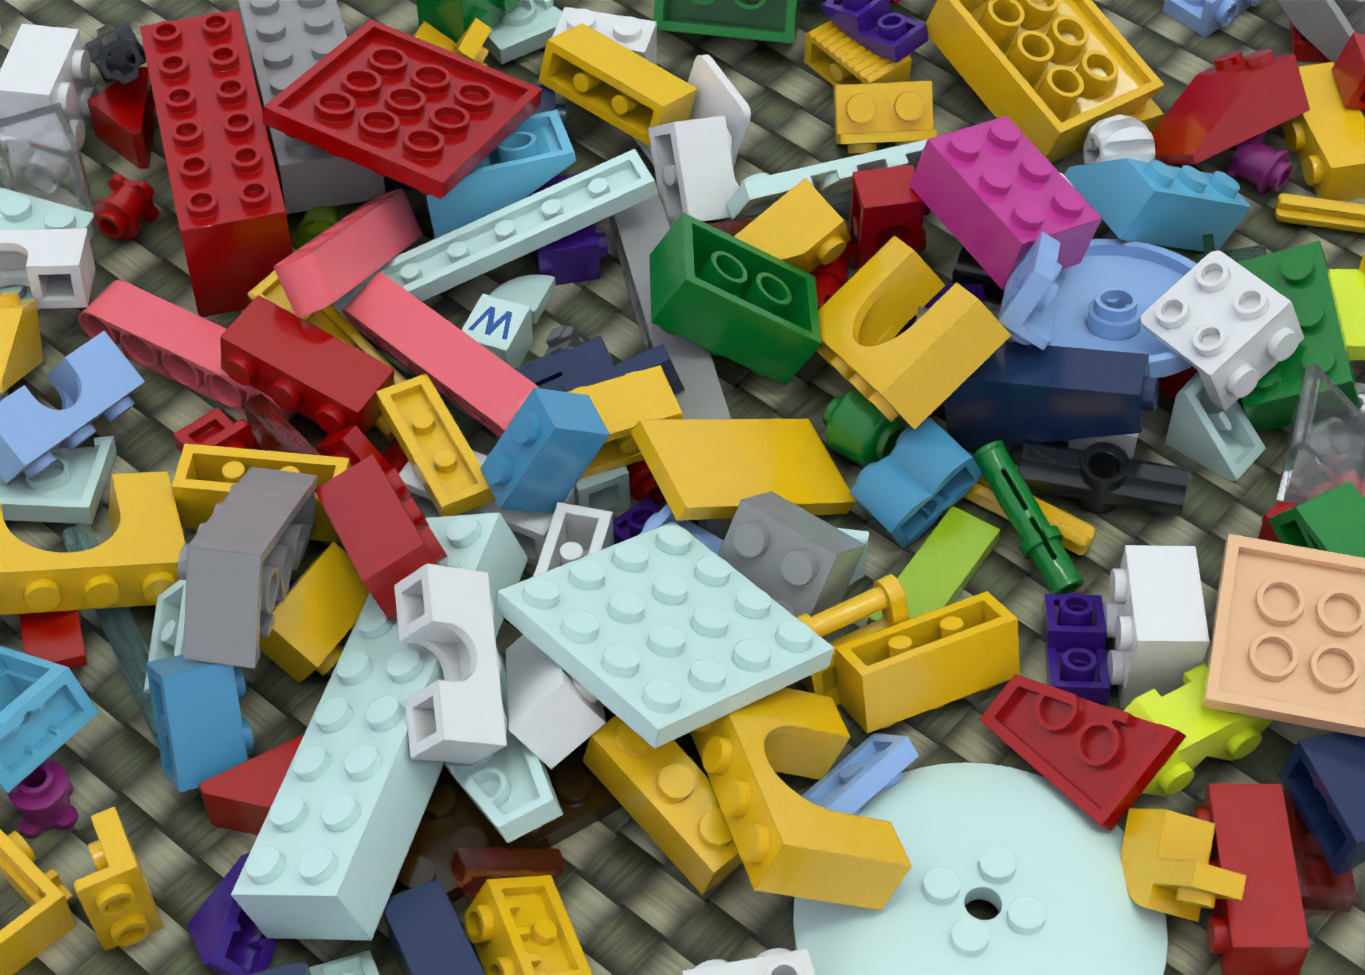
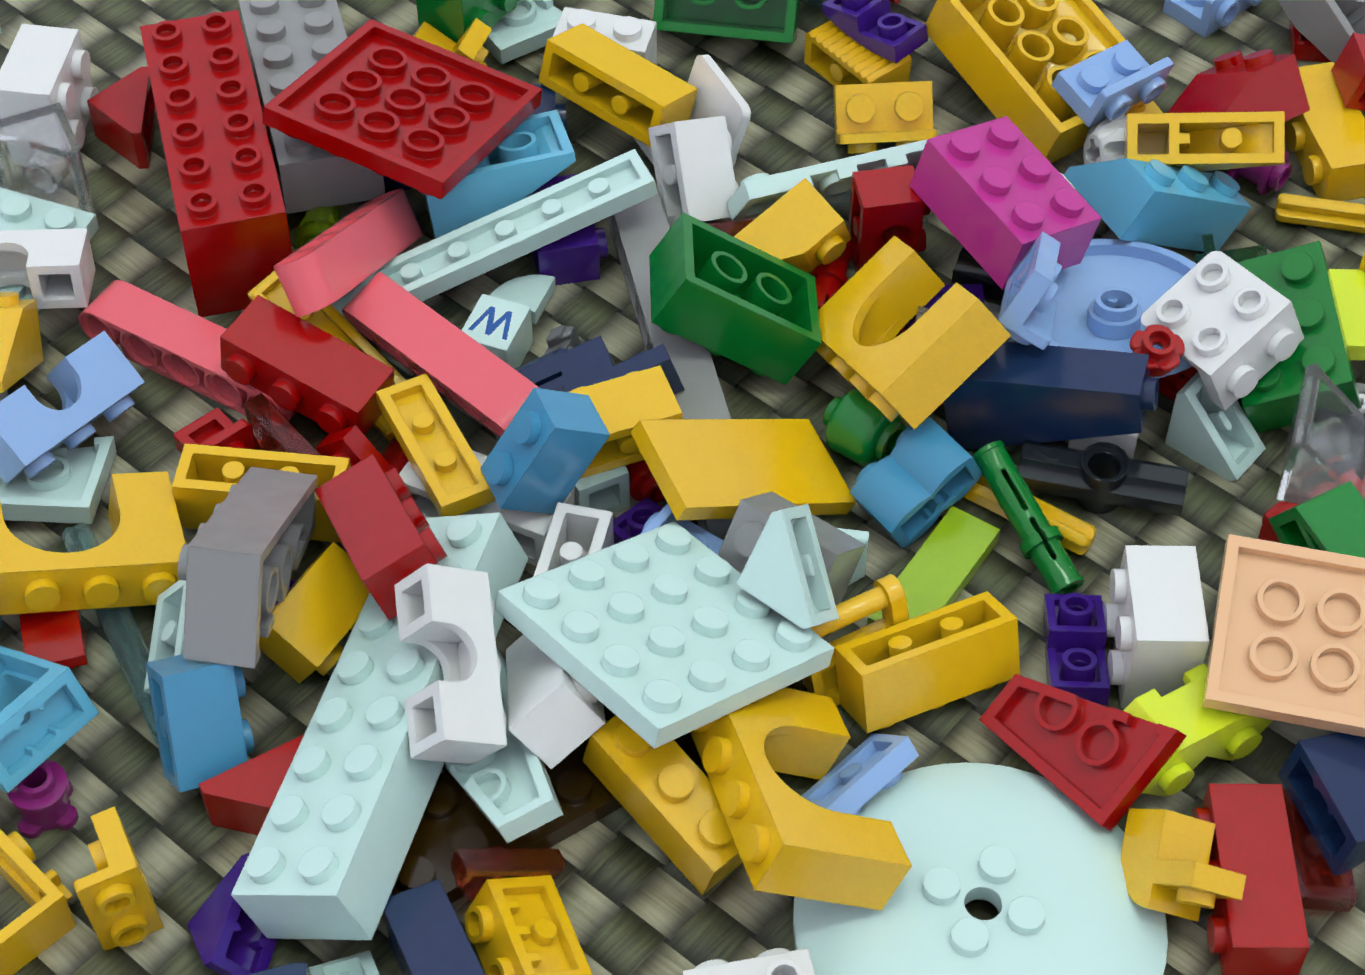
(117, 53): black piece -> none
(125, 208): red brick -> none
(790, 570): none -> light aqua slope
(1111, 83): none -> light blue bracket
(1160, 360): none -> red plate
(1207, 139): none -> yellow slope

